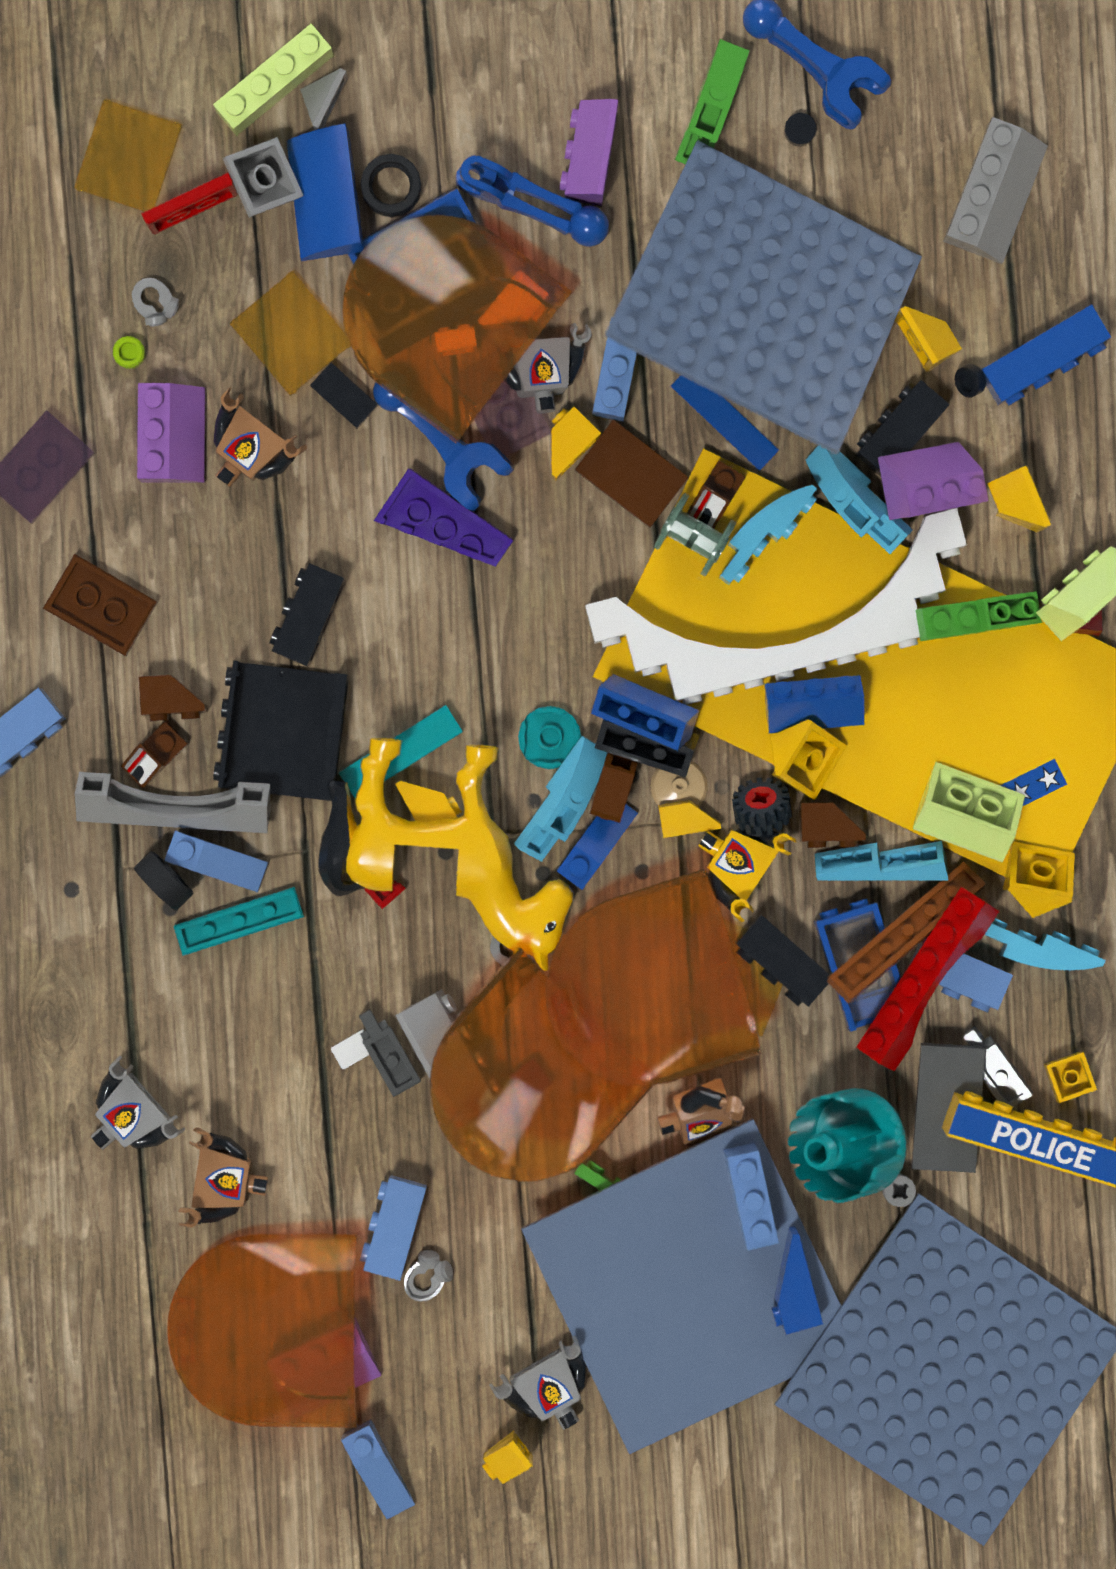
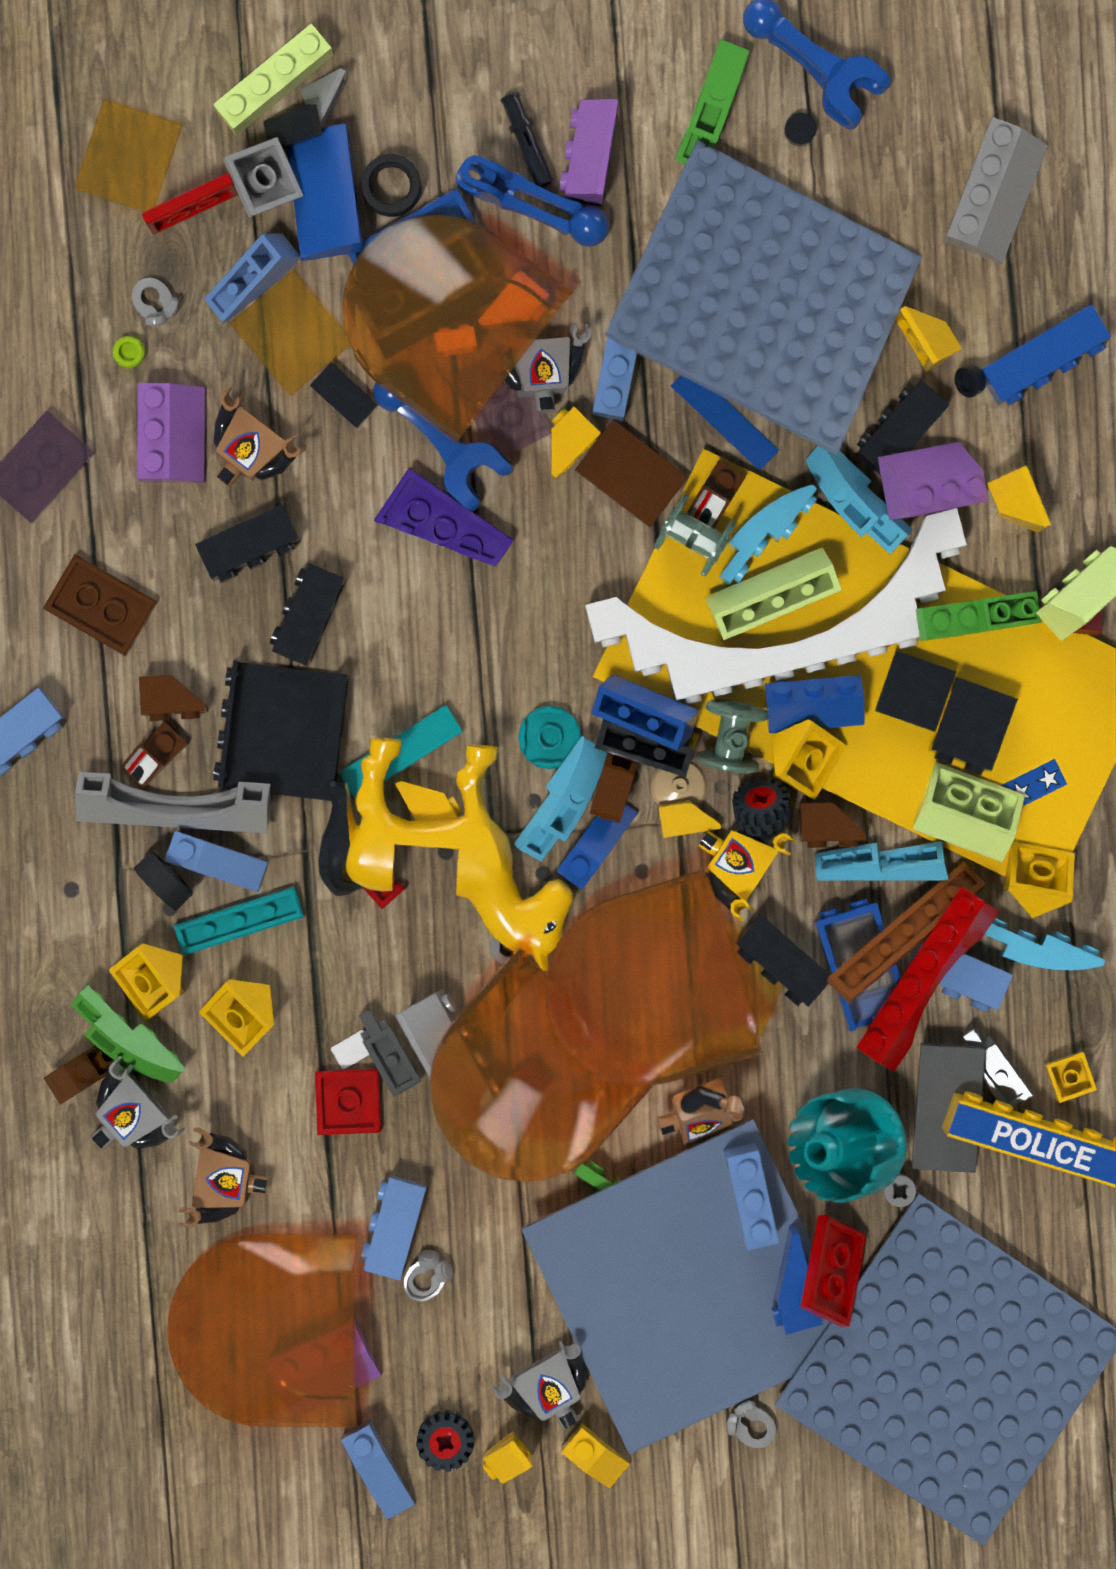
(78, 1074): none -> reddish brown slope
(116, 1039): none -> bright green slope
(150, 978): none -> yellow slope
(240, 1013): none -> yellow slope
(248, 544): none -> black brick
(252, 275): none -> medium blue slope
(294, 126): none -> black tile
(348, 1101): none -> red tile
(451, 1431): none -> black wheel
(527, 140): none -> black pin
(594, 1456): none -> yellow slope
(732, 736): none -> sand green hose
(754, 1413): none -> light grey piece
(773, 593): none -> yellowish green brick
(833, 1271): none -> red tile
(915, 691): none -> black tile
(973, 726): none -> black panel

